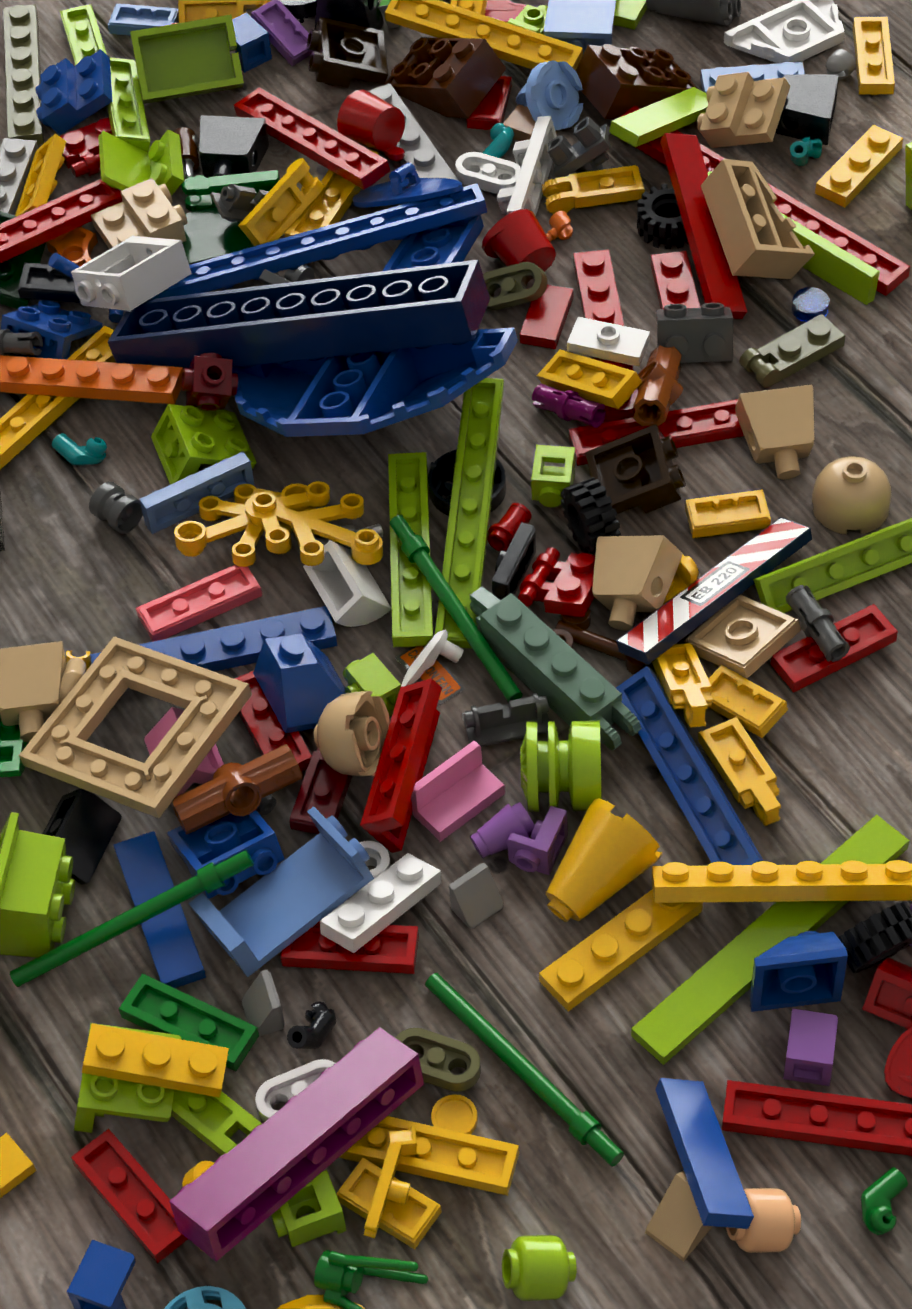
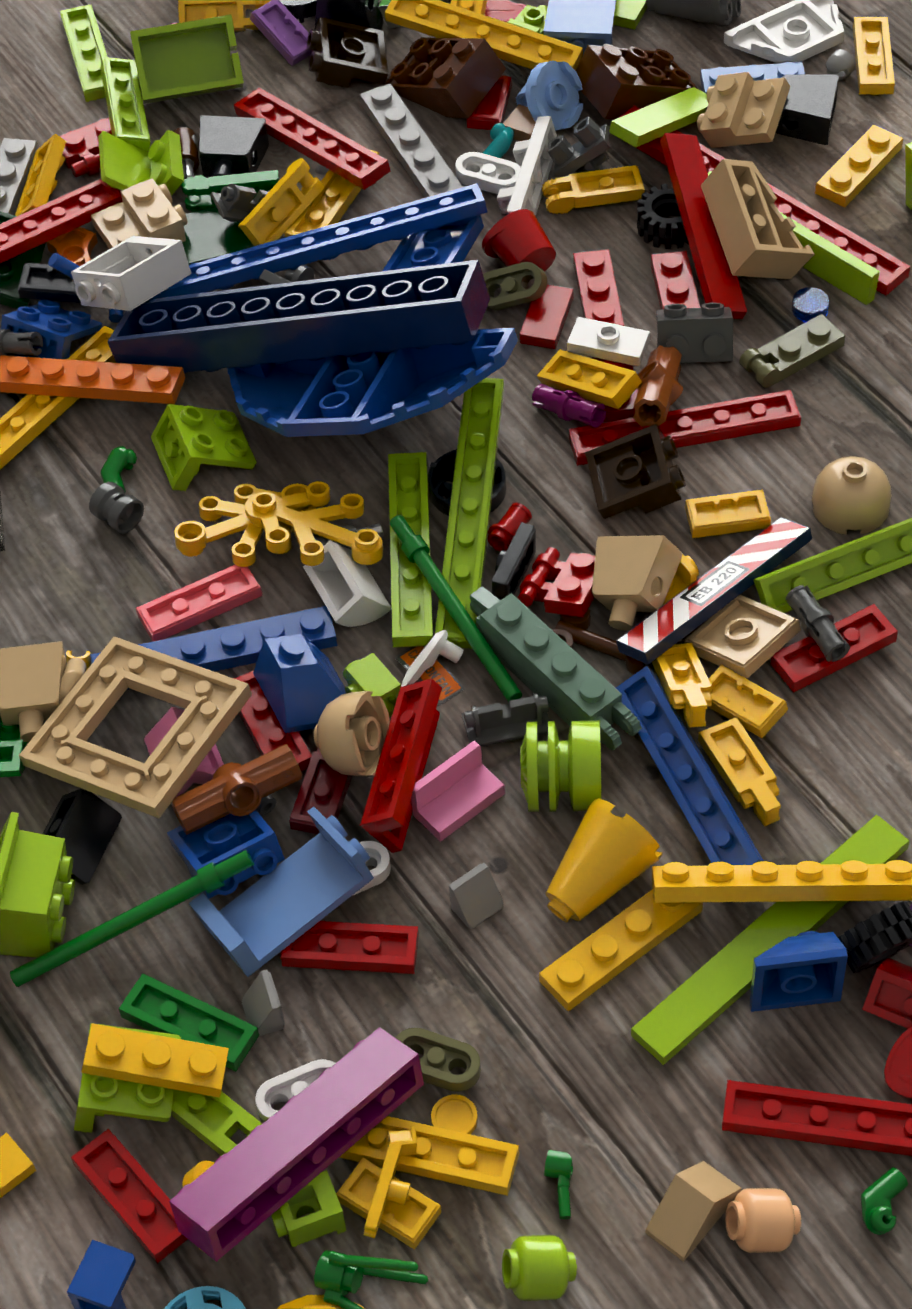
(22, 72): plate -> none
(74, 92): blue plate -> none
(80, 455): teal arm -> none
(116, 461): none -> green arm
(138, 17): medium blue plate -> none
(167, 933): blue tile -> none
(181, 498): medium blue plate -> none
(209, 382): dark red brick -> none
(251, 41): blue panel -> none
(313, 1036): black arm -> none
(372, 123): red hat -> none
(380, 902): white plate -> none
(404, 190): blue shield -> none
(494, 833): medium lavender cone -> none
(543, 847): medium lavender bracket -> none
(550, 480): lime brick -> none
(560, 226): orange hand -> none
(560, 1166): none -> green hand
(581, 1124): green bar -> none
(589, 513): black tyre -> none
(704, 1154): blue tile -> none
(778, 426): tan torso -> none
(802, 150): teal arm -> none
(811, 1047): medium lavender panel -> none

